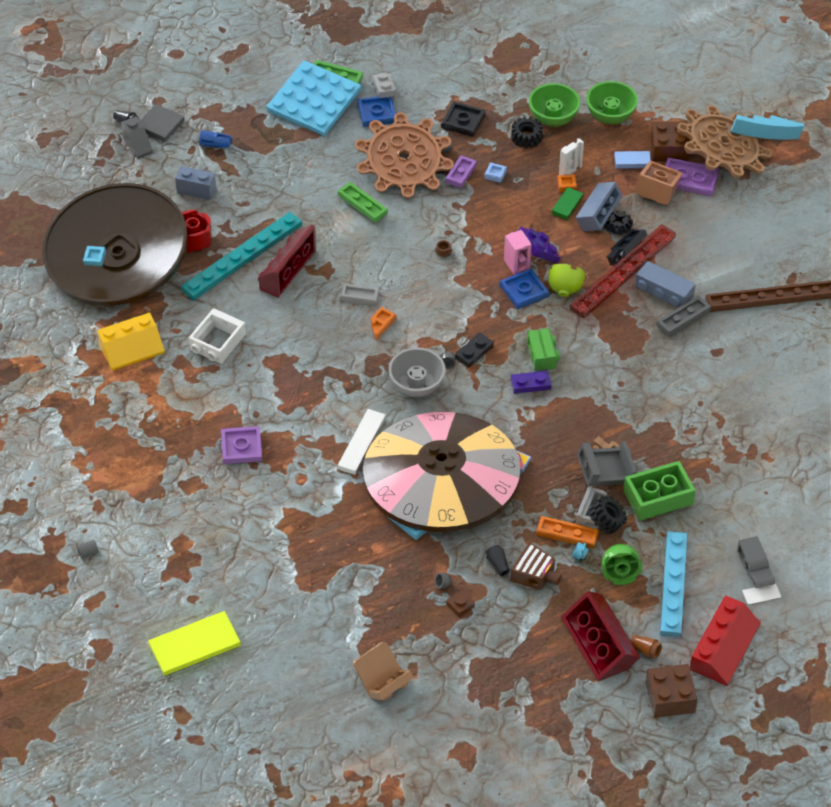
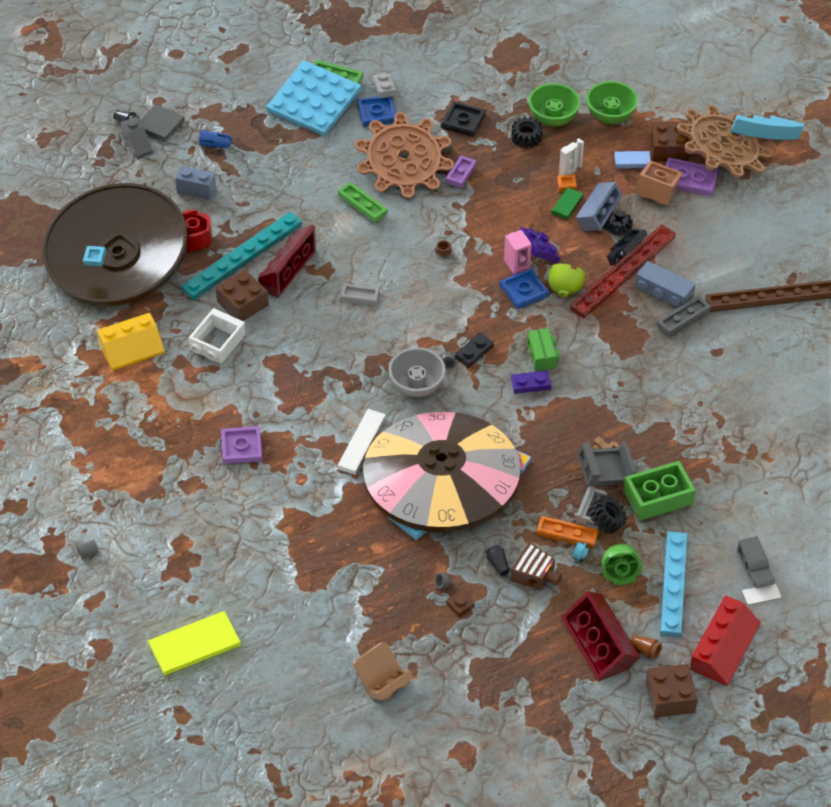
(242, 296): none -> reddish brown brick
(381, 321): orange tile -> none
(495, 172): light blue tile -> none

